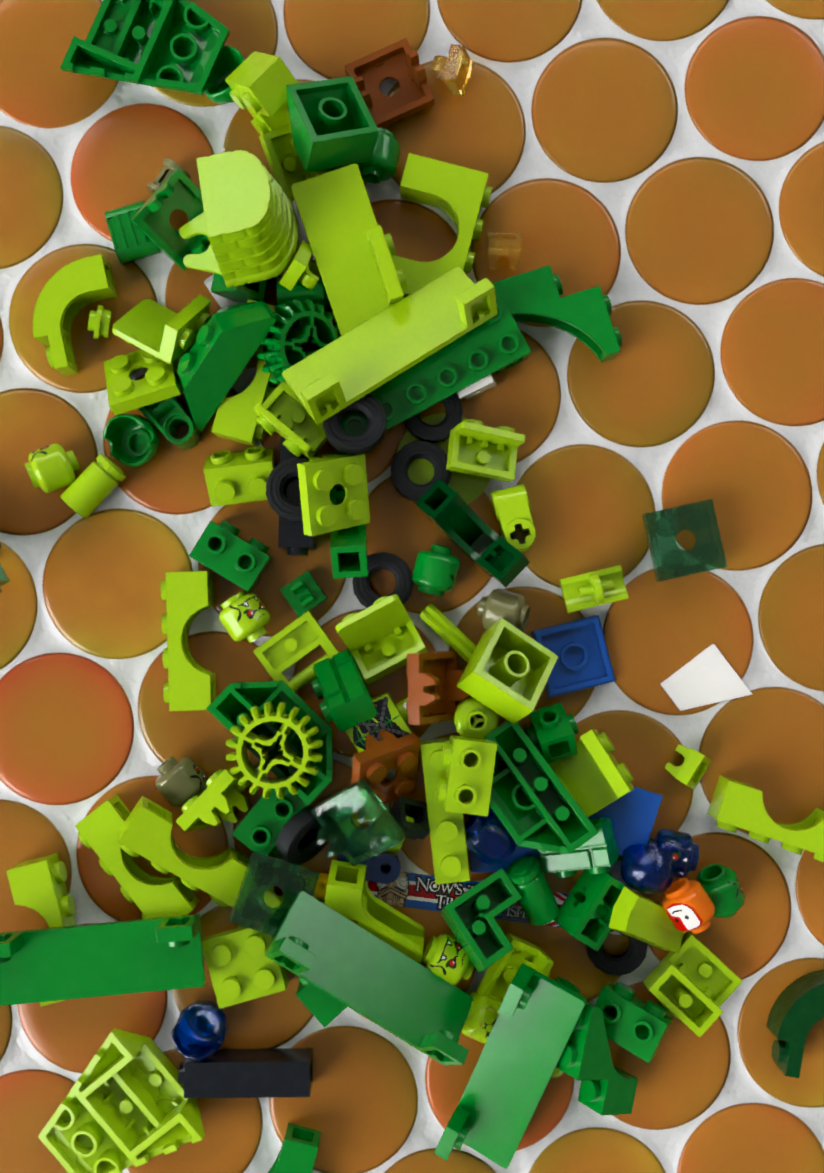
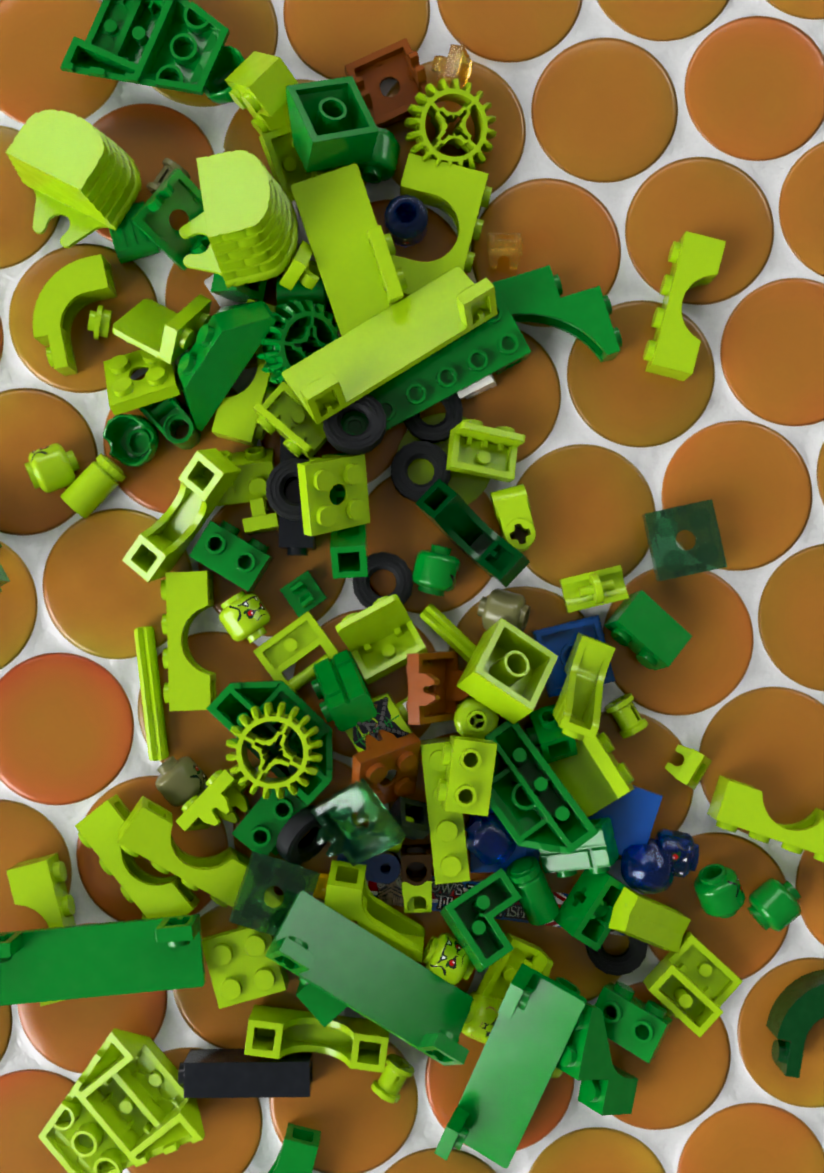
(74, 174): none -> lime piece
(151, 693): none -> lime axle
(200, 1030): clear blue hair -> none
(201, 489): none -> lime arch
(261, 519): none -> lime tile
(283, 1031): none -> lime arch
(393, 1079): none -> lime bush
(406, 220): none -> head
(416, 878): none -> leg
(460, 137): none -> lime gear
(581, 695): none -> lime arch
(626, 715): none -> lime bush
(647, 631): none -> green brick
(674, 347): none -> lime arch
(688, 906): orange head -> none
(704, 681): white sticker -> none
(774, 904): none -> green head

